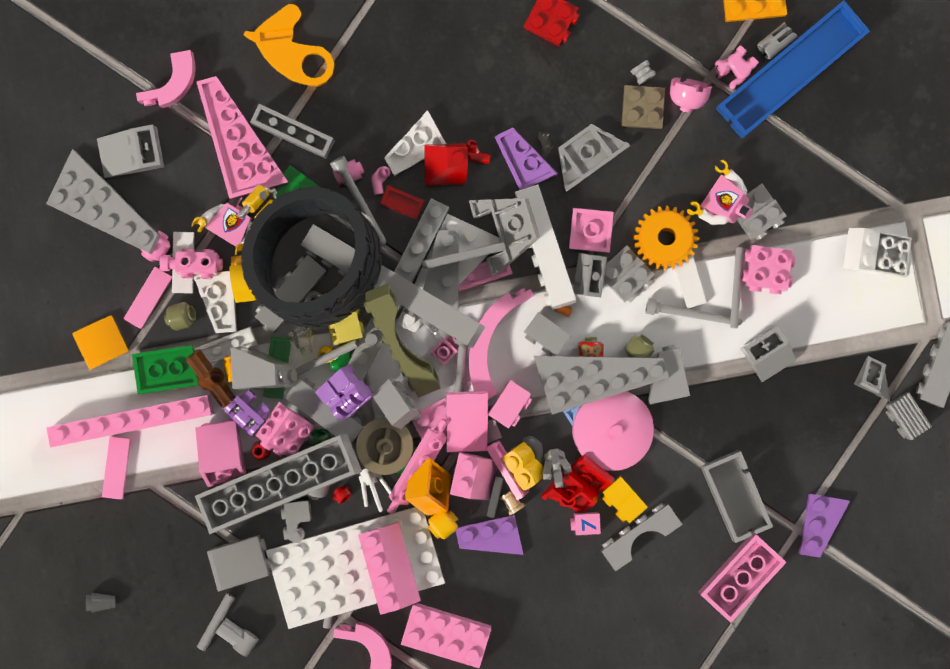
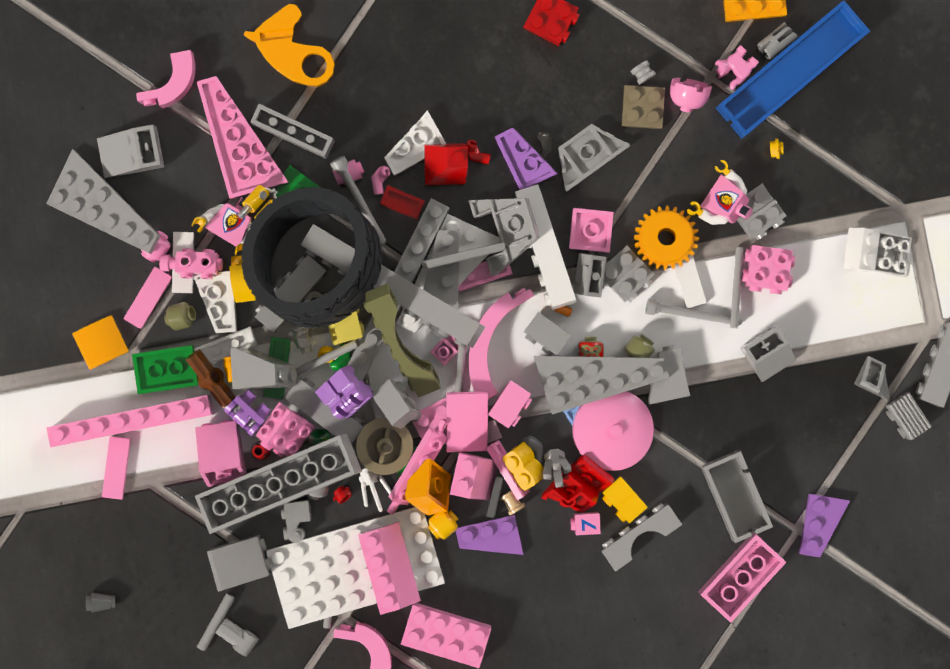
(776, 148): none -> yellow plate

